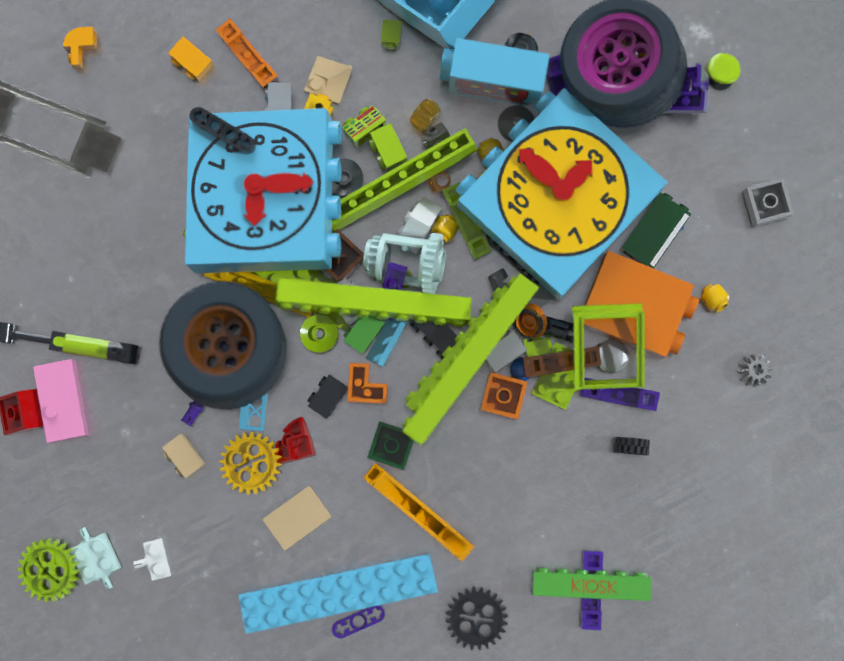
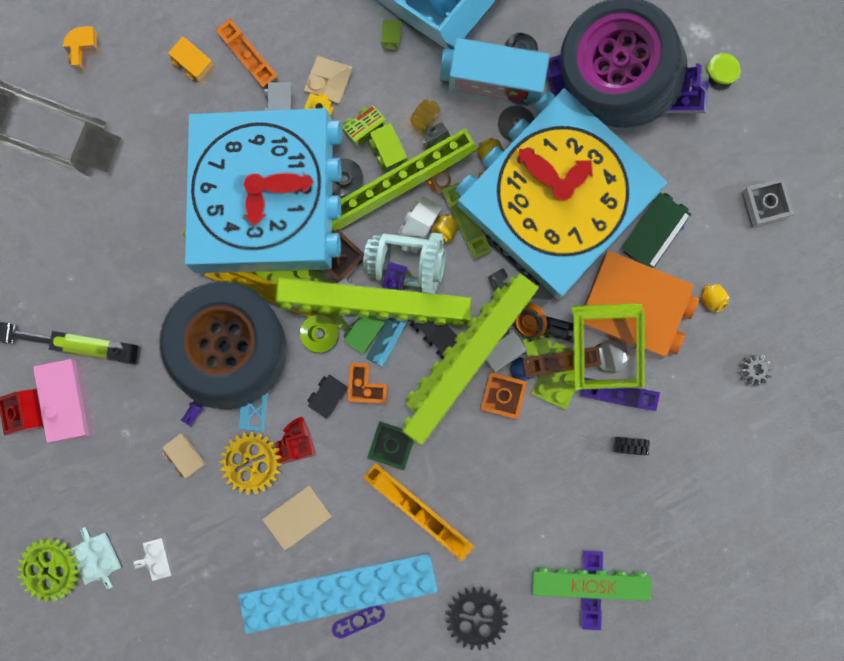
(221, 132): black beam -> none

